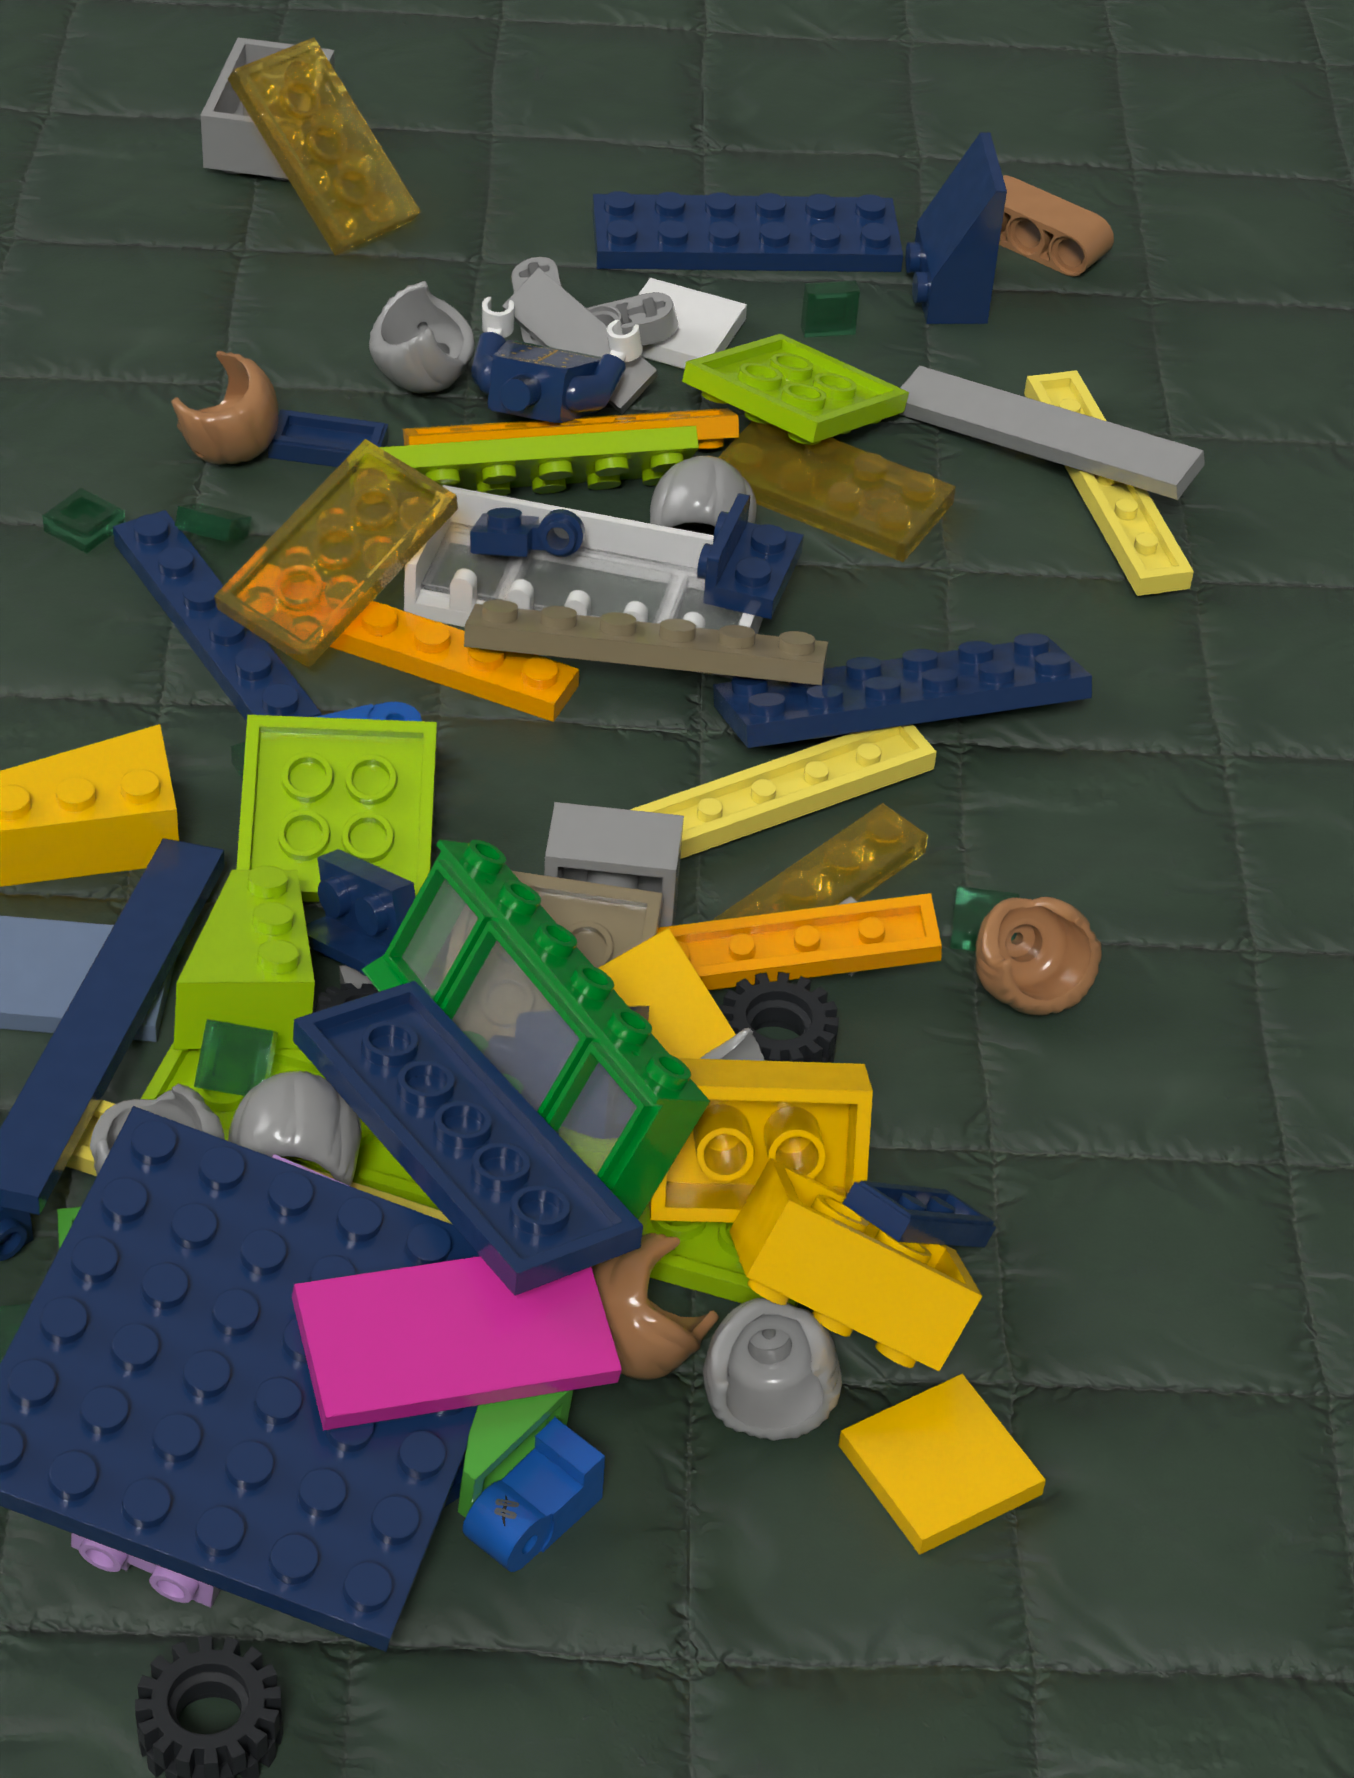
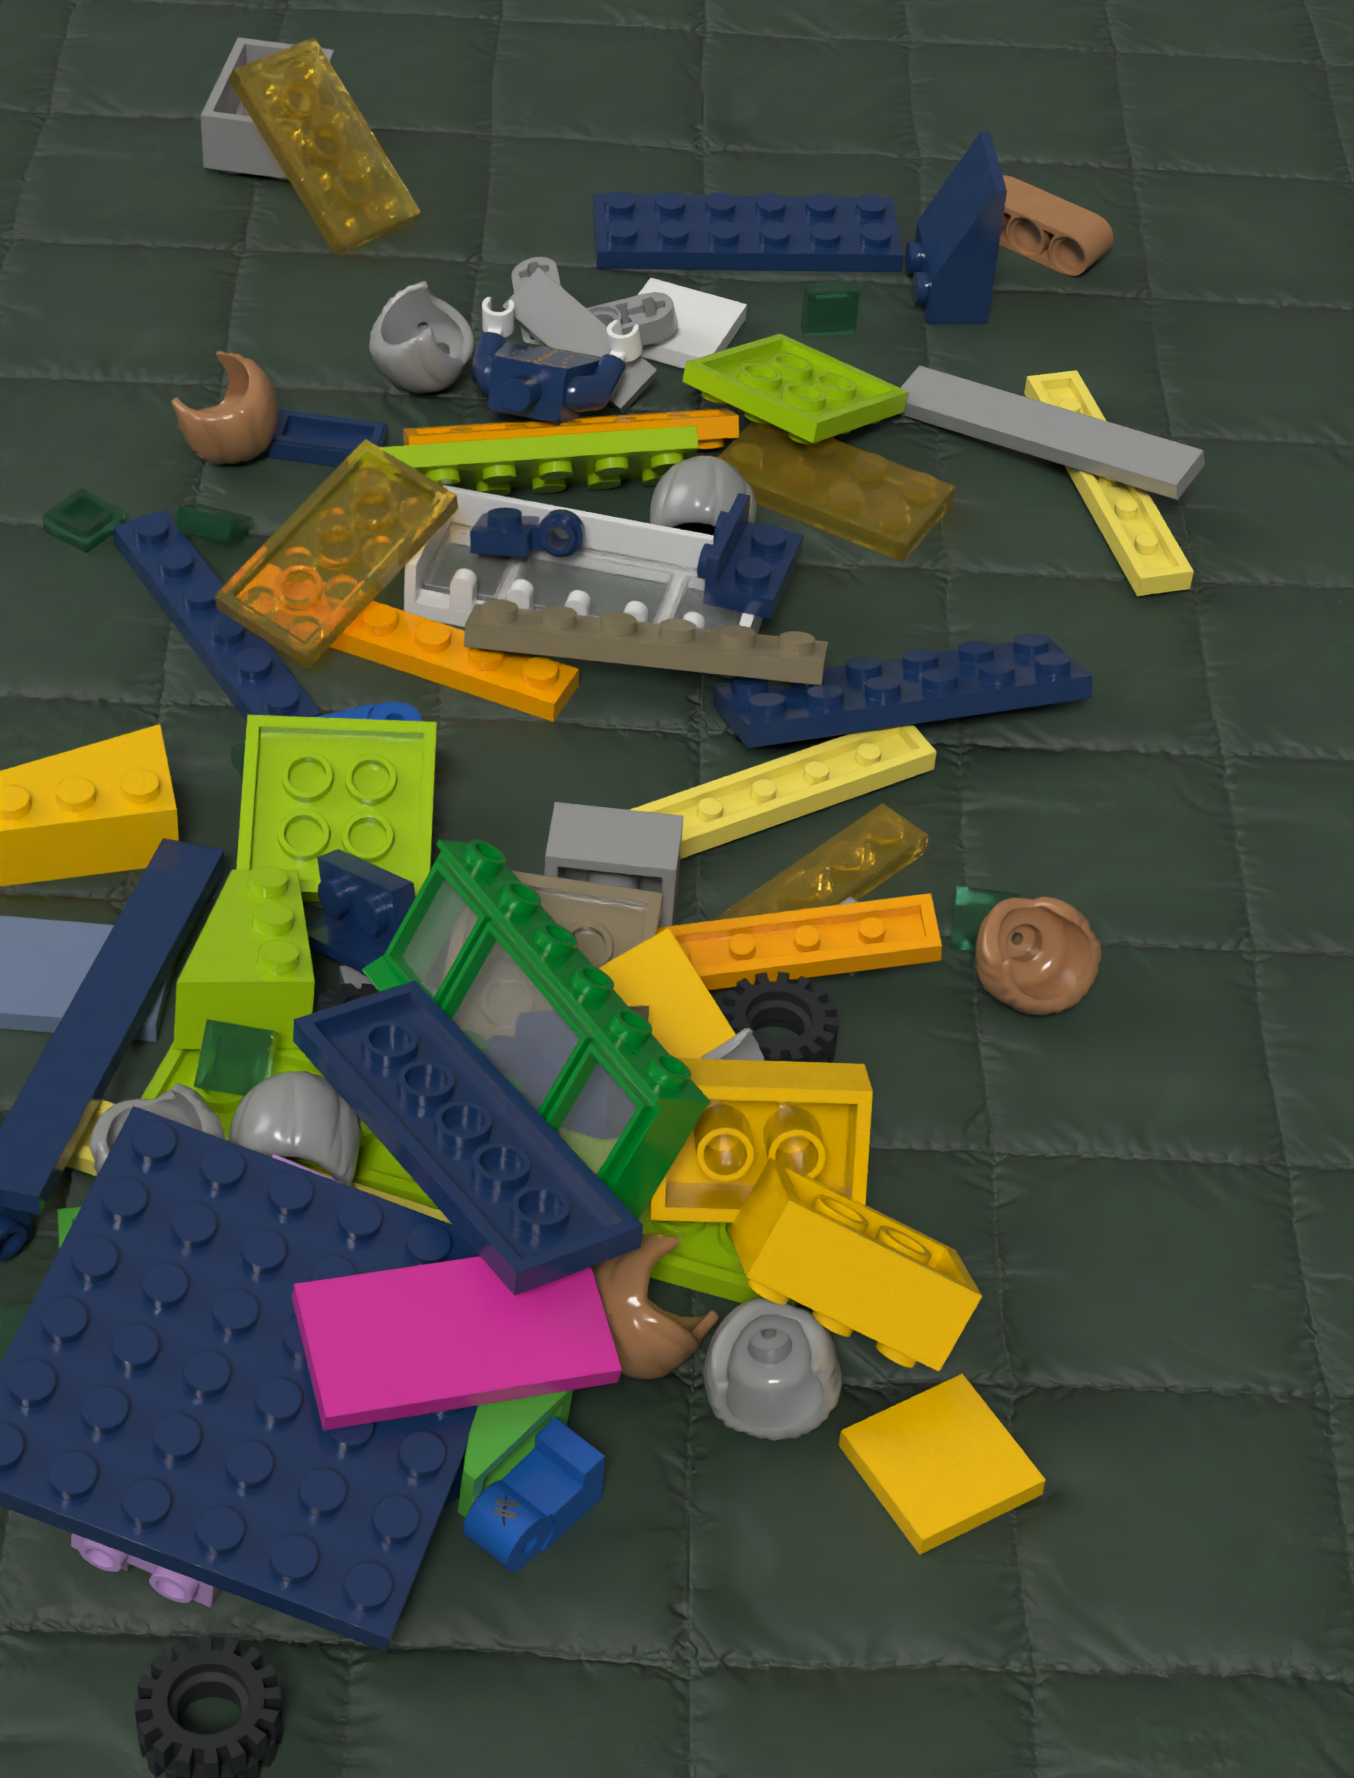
(920, 1214): dark blue tile -> none

